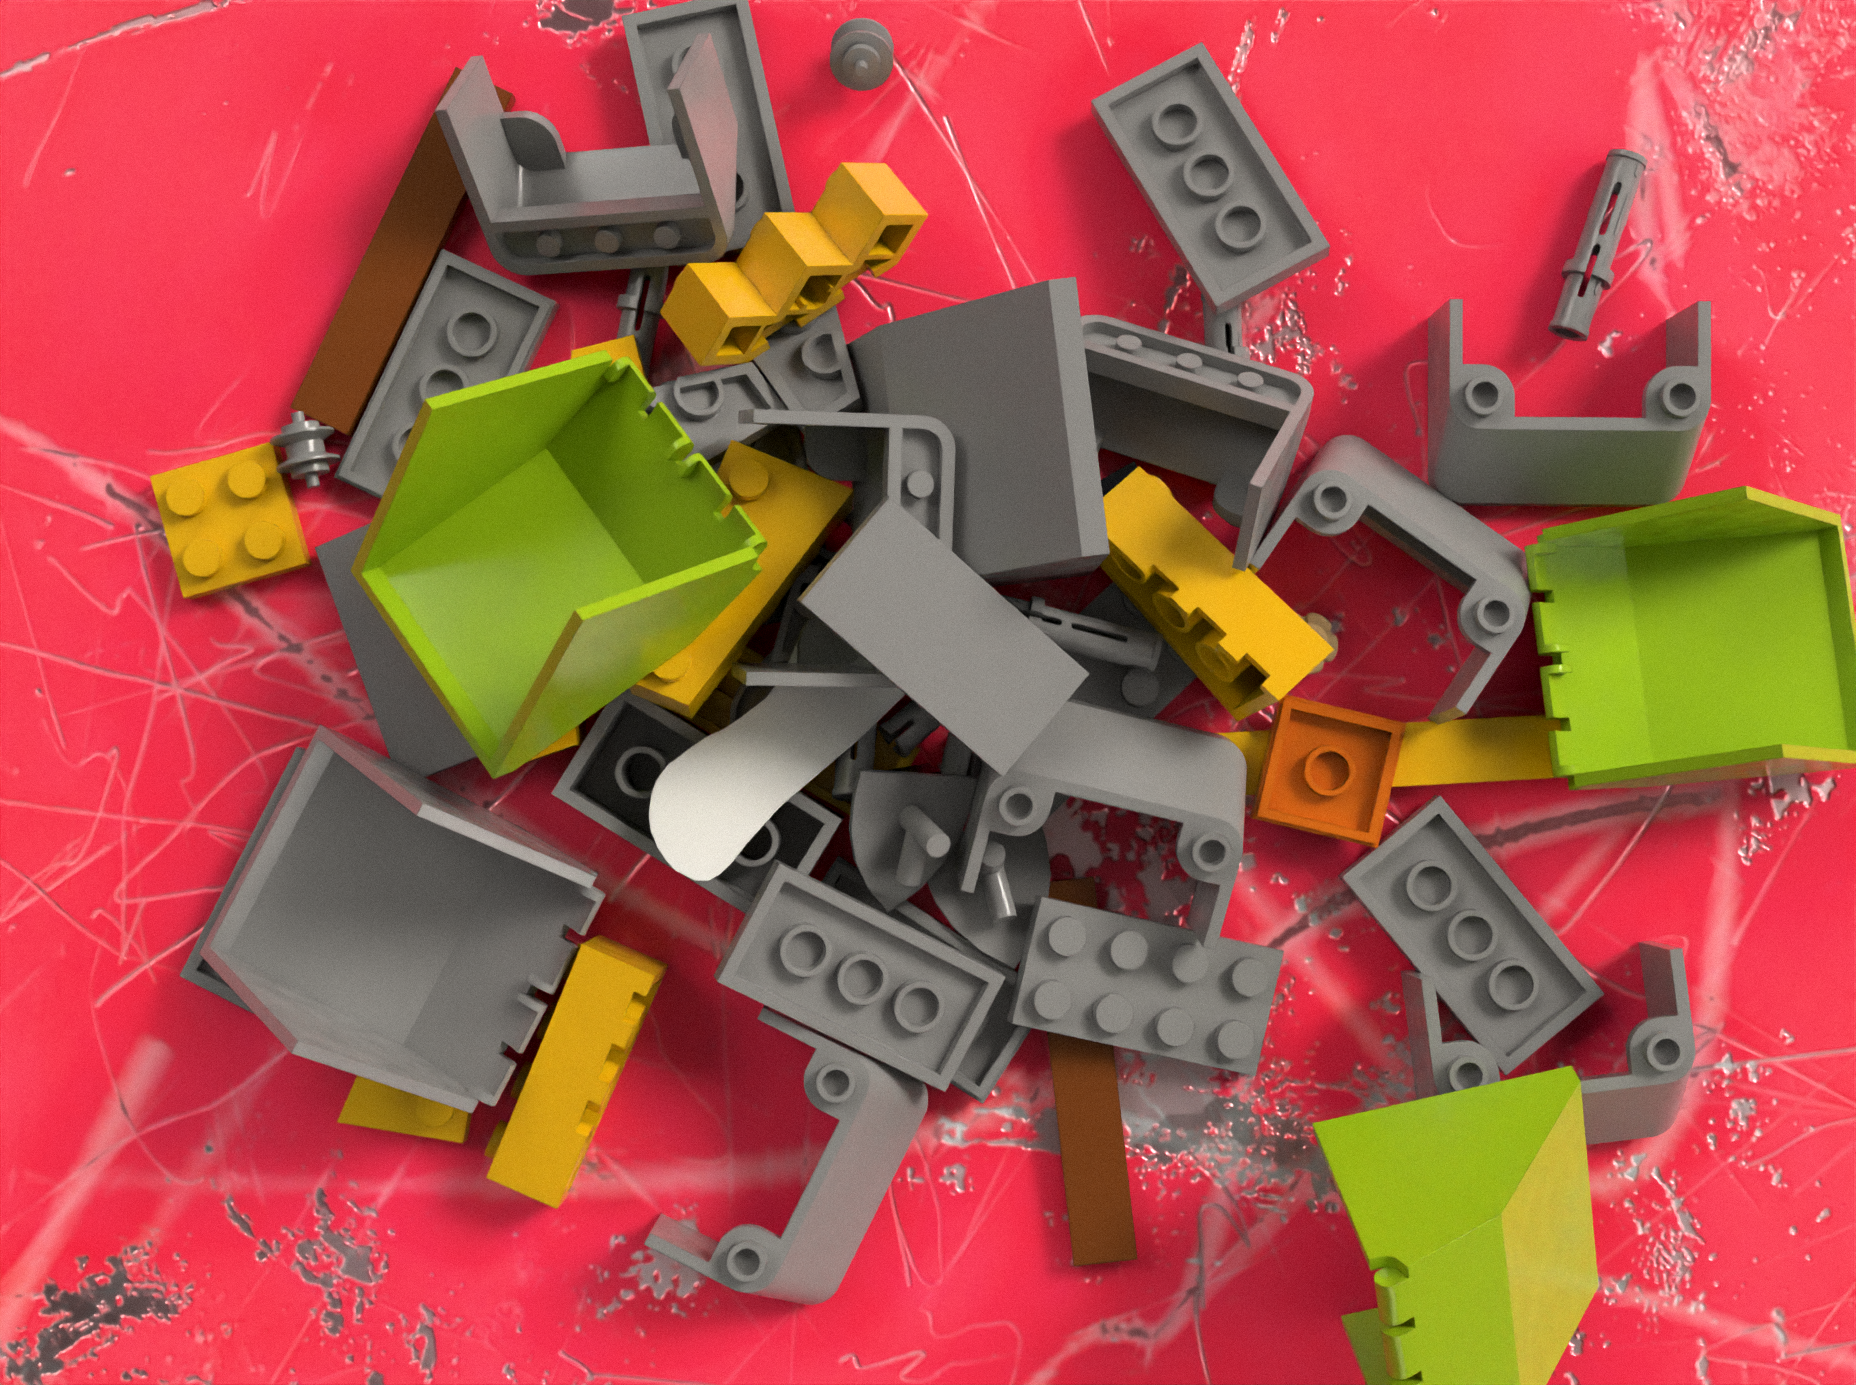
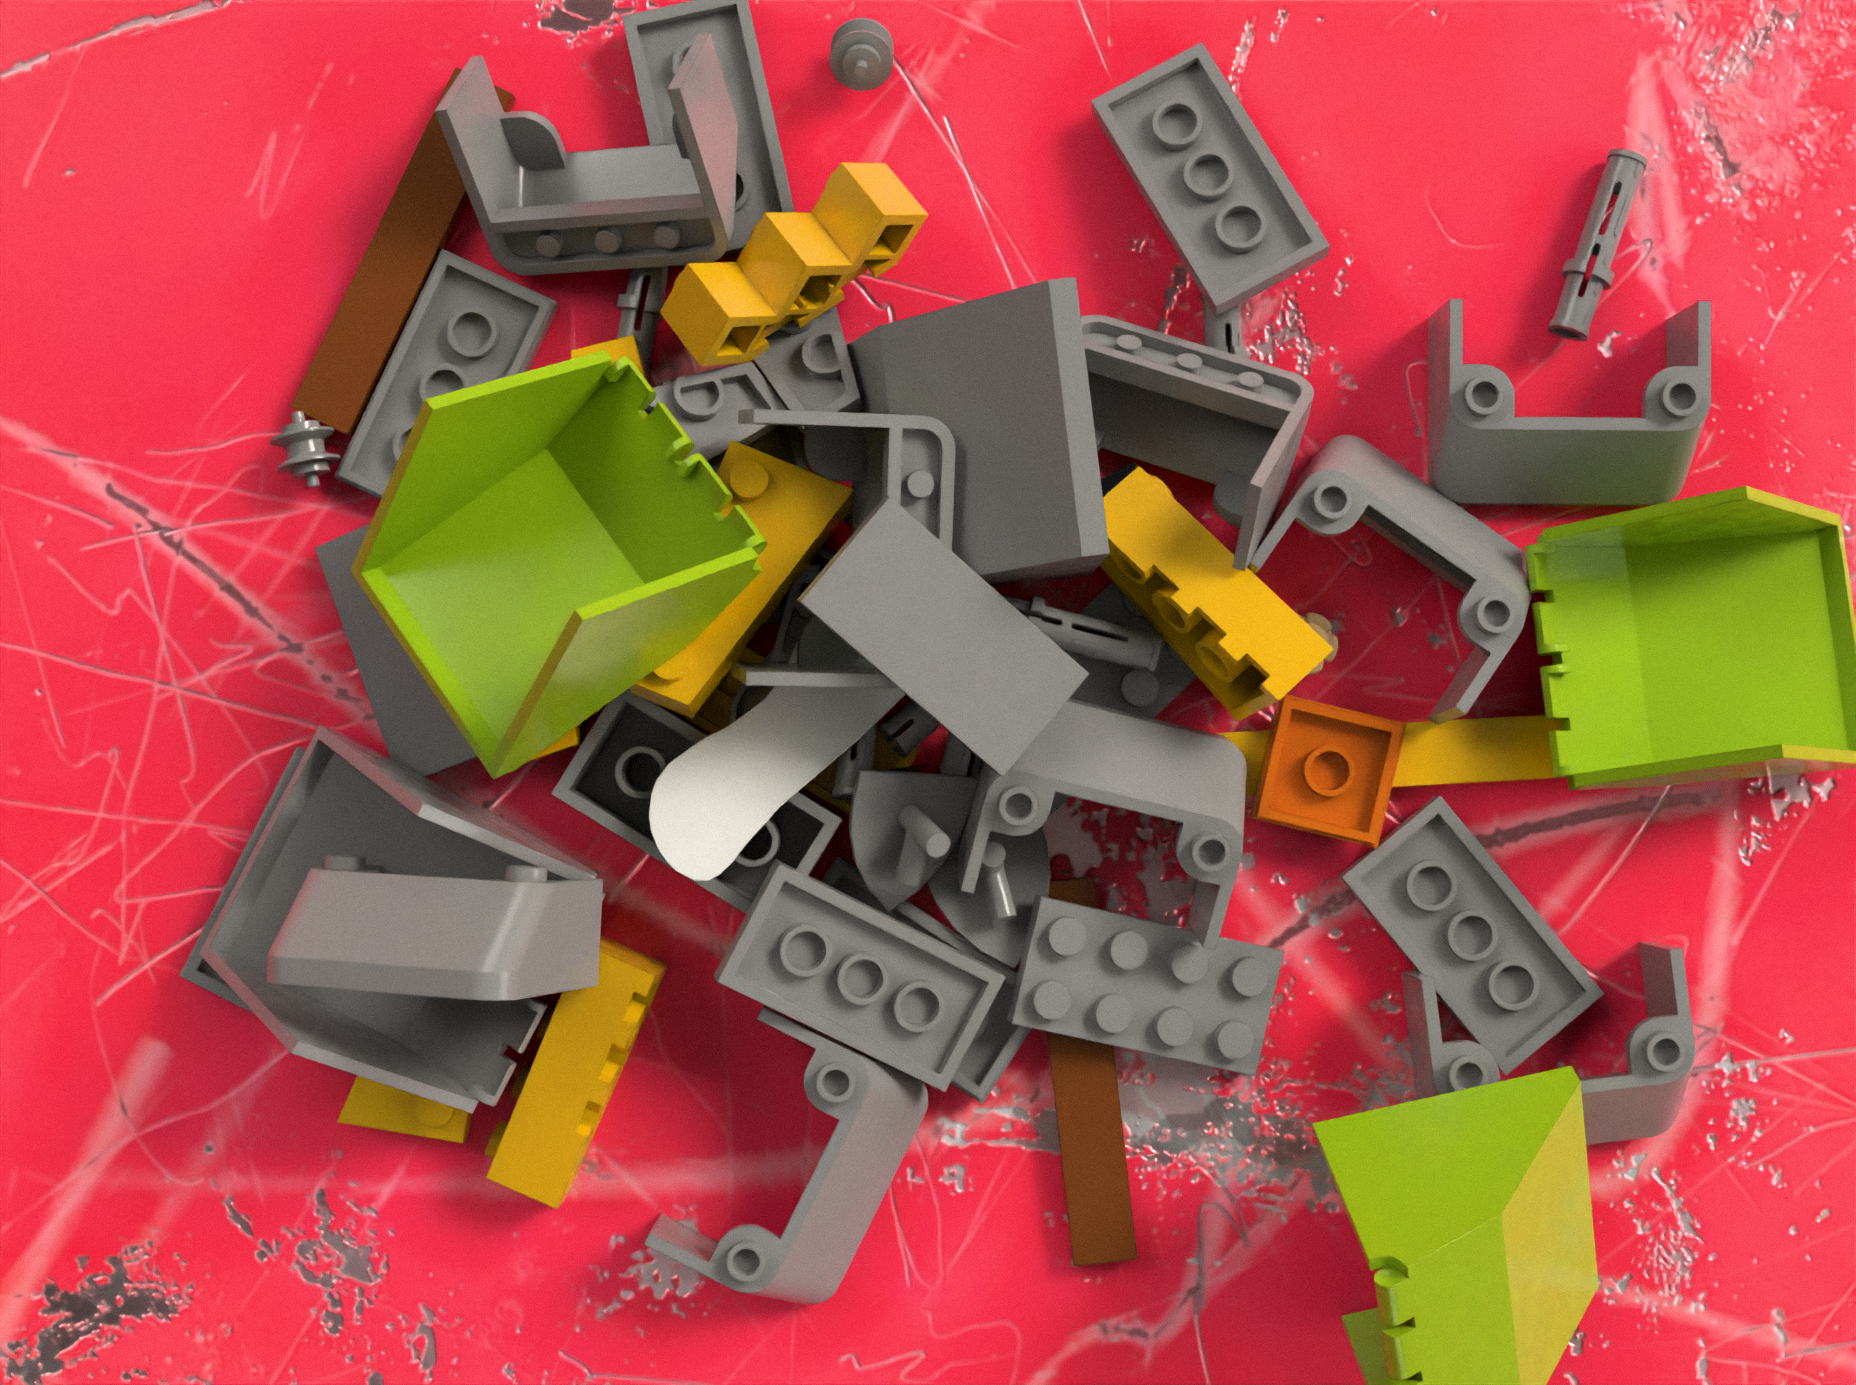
(230, 521): yellow plate -> none
(439, 933): none -> light grey windscreen

